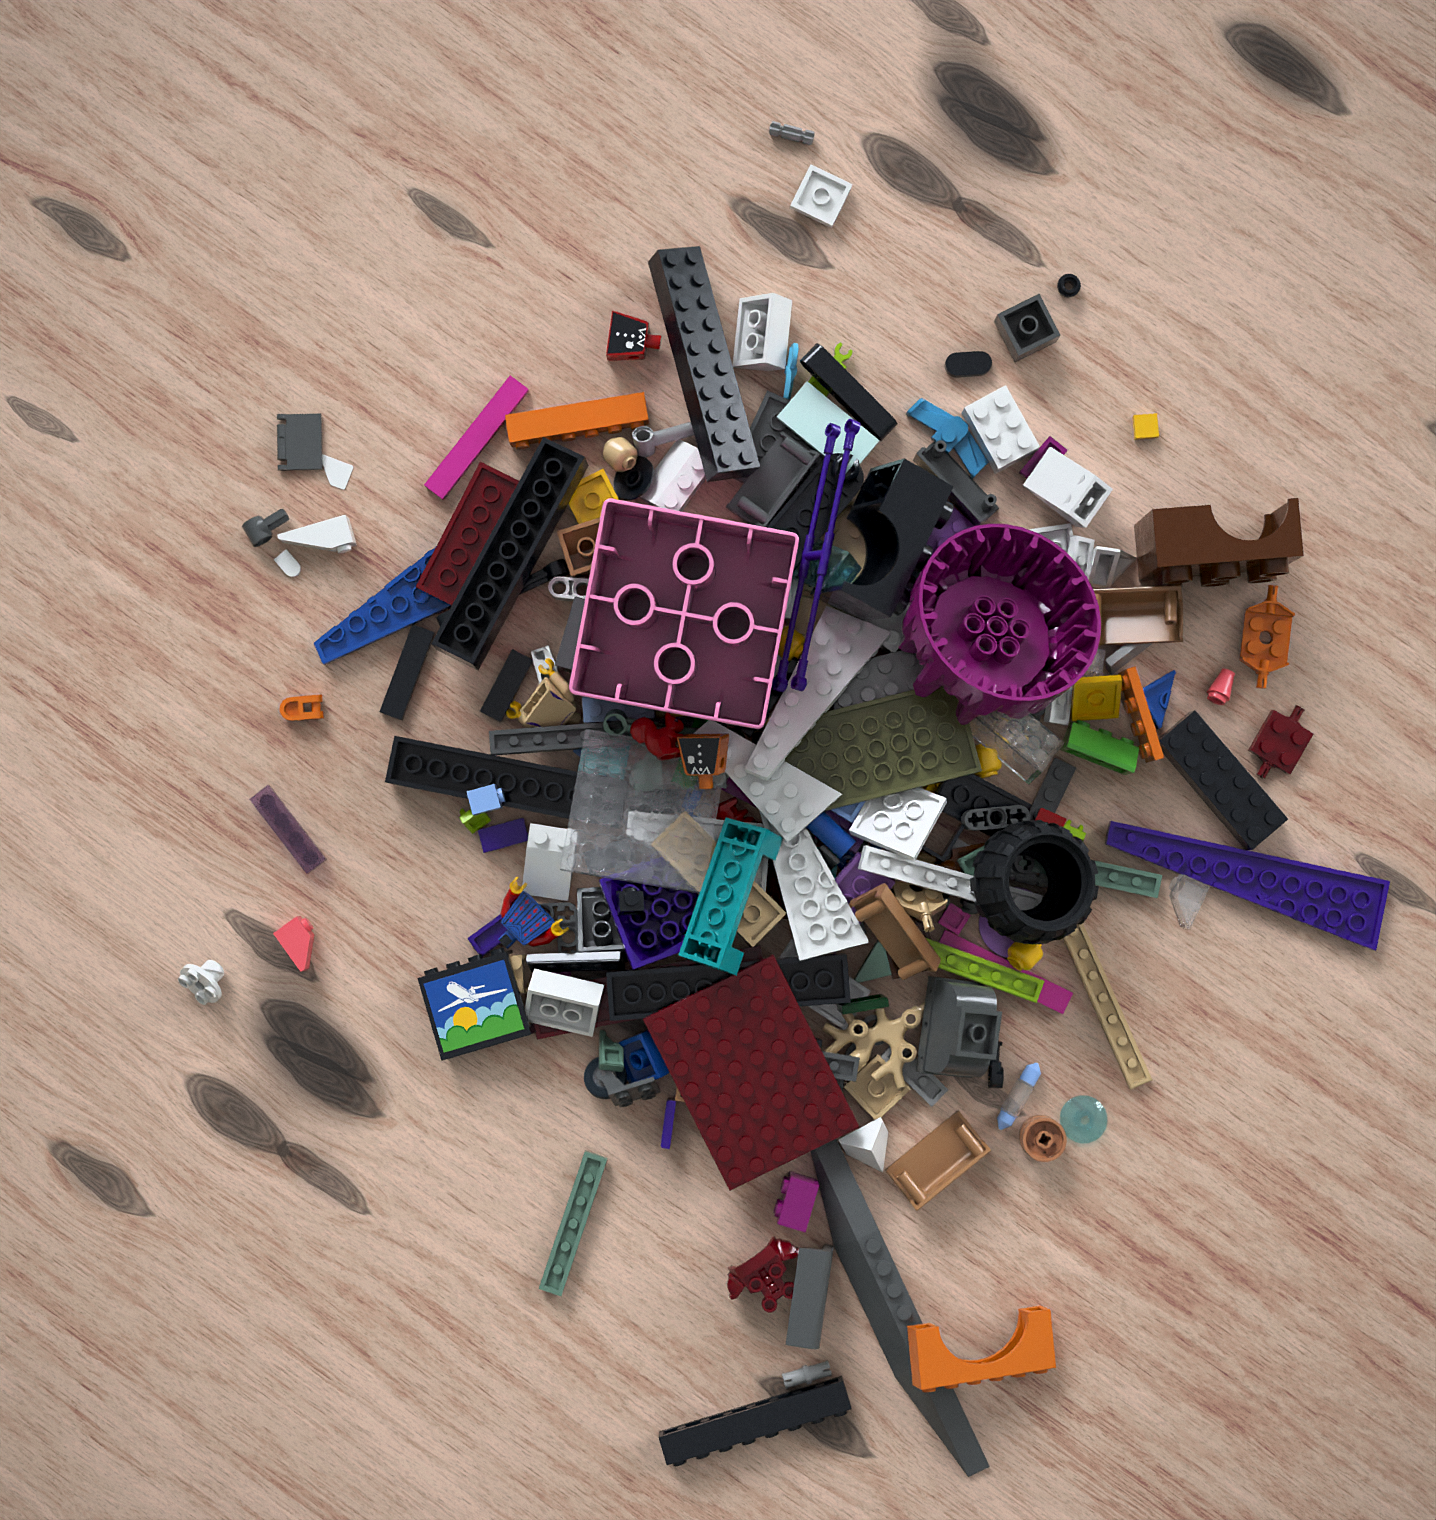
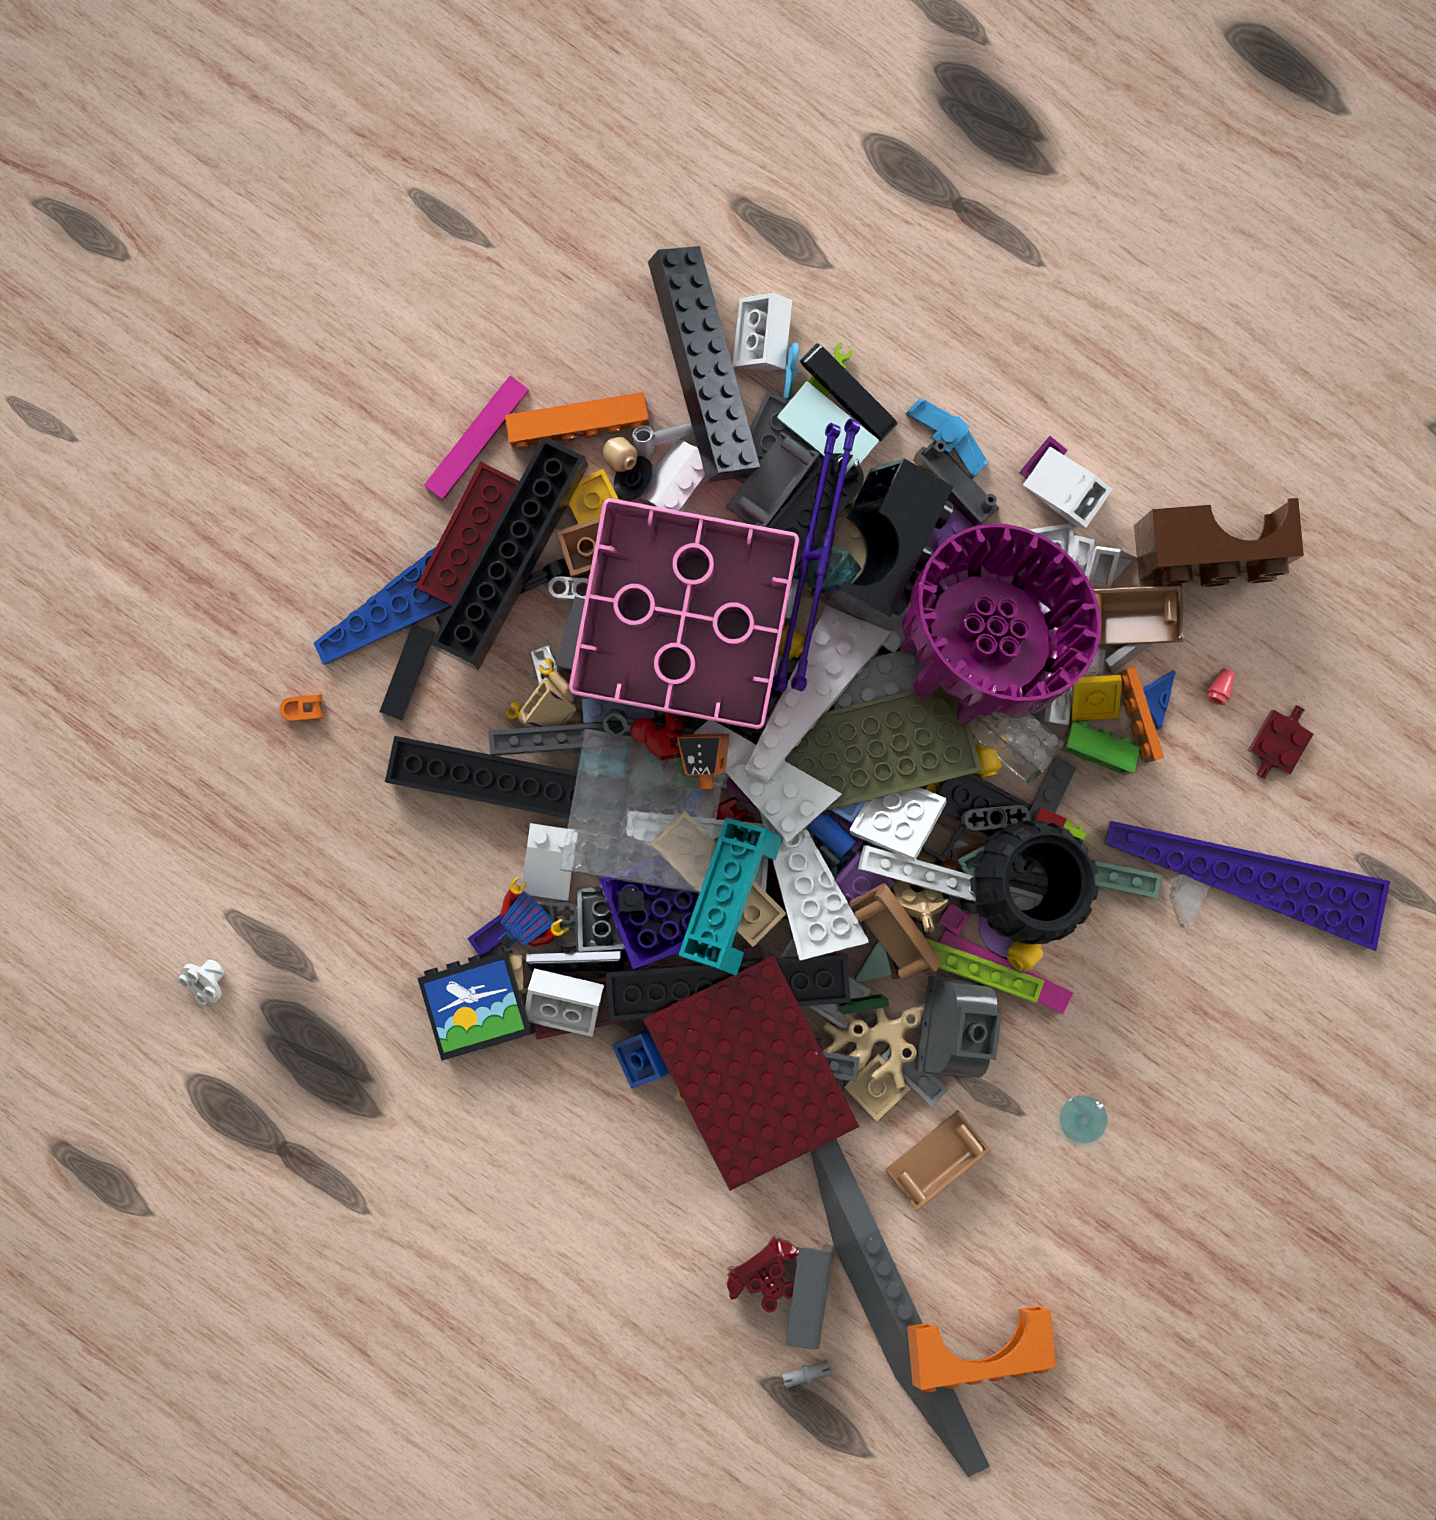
(260, 529): dark grey axle -> none
(288, 564): white piece -> none
(288, 829): clear purple plate -> none
(297, 941): coral slope -> none
(300, 441): dark grey piece -> none
(327, 535): white slope -> none
(336, 471): white sticker -> none
(473, 822): lime tile -> none
(485, 799): light blue brick -> none
(503, 835): dark purple tile -> none
(506, 685): black tile -> none
(573, 1223): sand green plate -> none
(610, 1054): sand green tile -> none
(612, 1085): dark grey plate -> none
(629, 338): torso -> none
(668, 1123): dark purple tile -> none
(754, 1421): black brick -> none
(791, 133): light grey axle -> none
(797, 1201): magenta brick -> none
(821, 196): white plate -> none
(867, 1144): white slope -> none
(968, 364): black tile -> none
(996, 1071): black connector -> none
(1000, 429): white brick -> none
(1018, 1096): piece -> none
(1027, 328): dark grey brick -> none
(1053, 1144): nougat wheel -> none
(1073, 280): black plate -> none
(1107, 1007): tan tile -> none
(1145, 426): yellow tile -> none
(1221, 781): black brick -> none
(1277, 621): orange plate -> none

